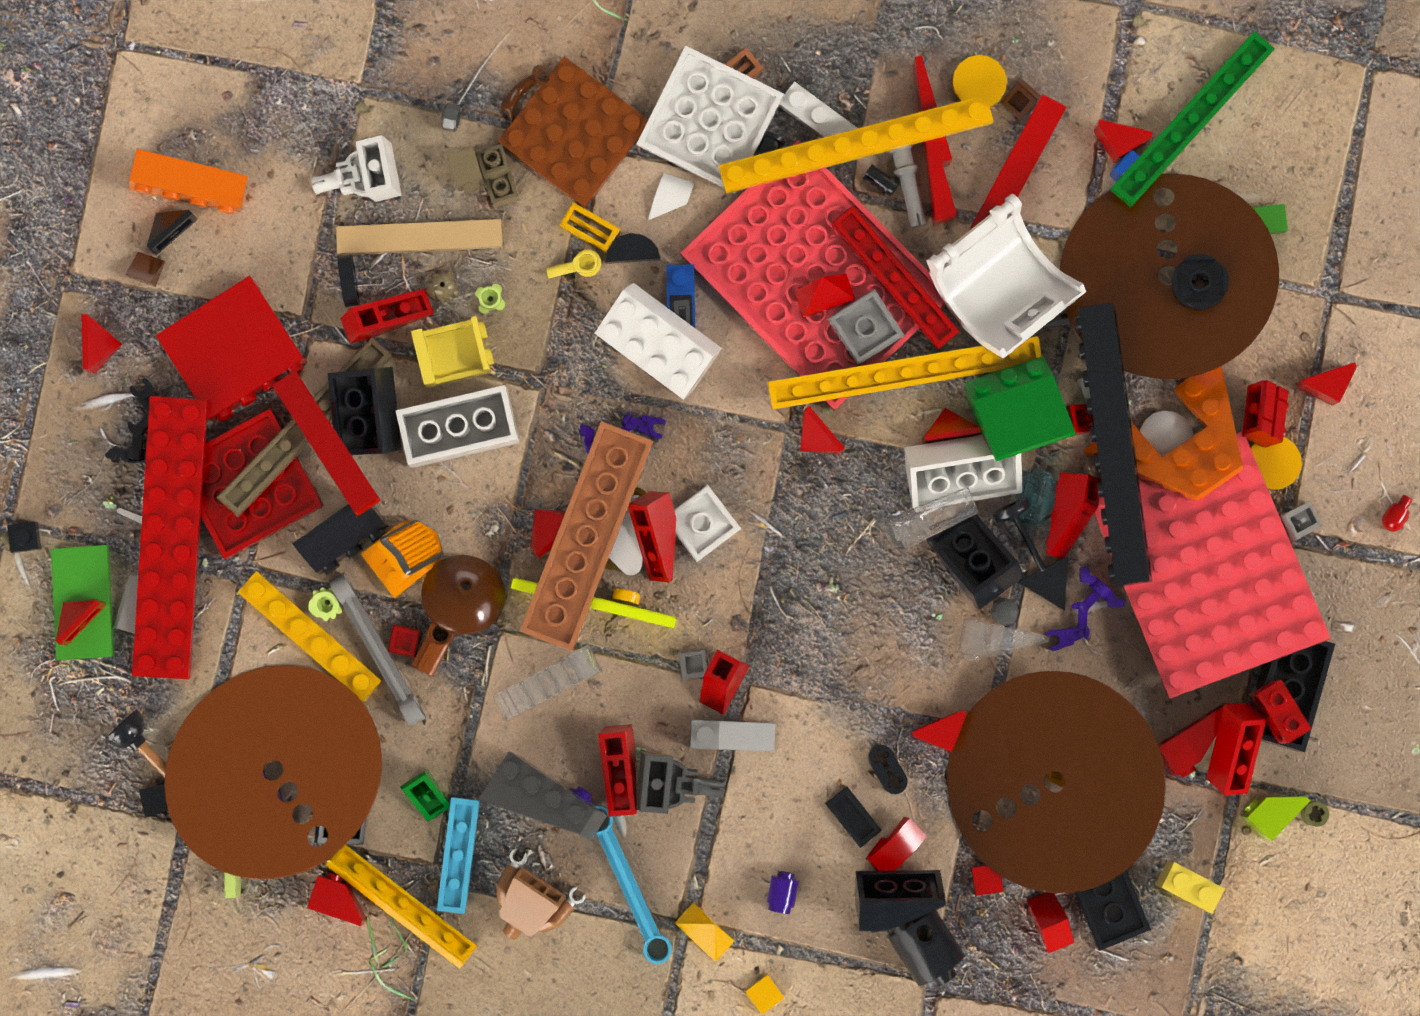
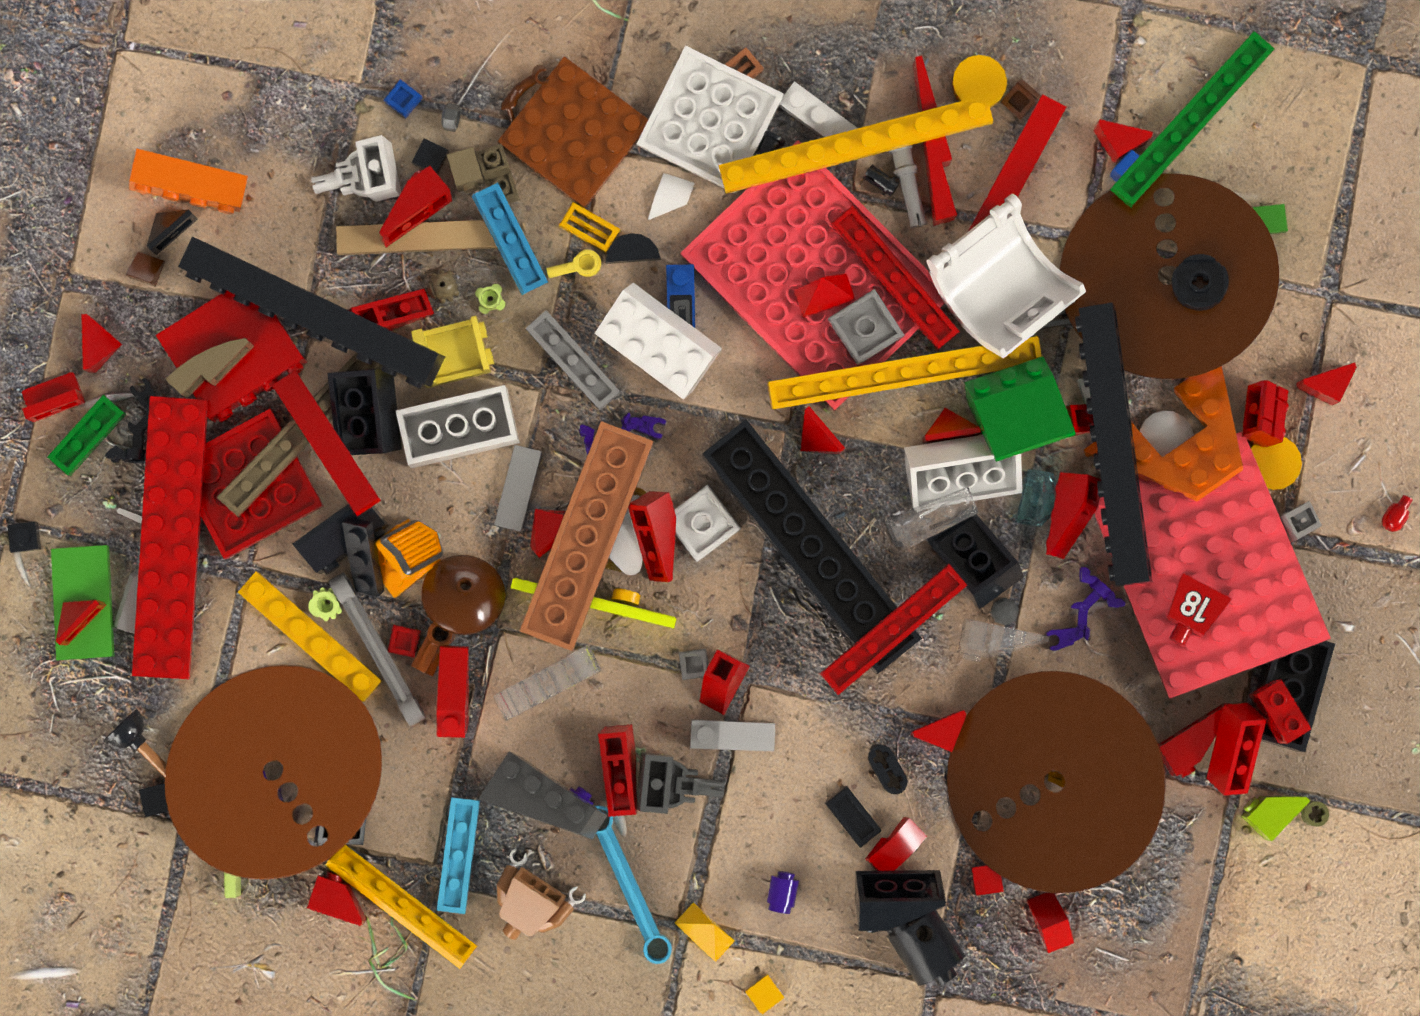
(52, 397): none -> red panel
(86, 435): none -> green plate
(209, 366): none -> dark tan slope
(312, 312): none -> black brick
(348, 280): black beam -> none
(363, 556): none -> black plate
(403, 99): none -> blue tile
(417, 202): none -> red slope
(426, 795): green slope -> none
(430, 155): none -> black tile
(453, 692): none -> red slope
(509, 238): none -> dark azure plate
(518, 488): none -> light grey tile
(573, 360): none -> light grey plate
(803, 536): none -> black brick
(893, 629): none -> red tile
(1049, 580): black piece -> none
(1112, 912): black tile -> none
(1190, 886): light yellow brick -> none
(1194, 609): none -> red torso

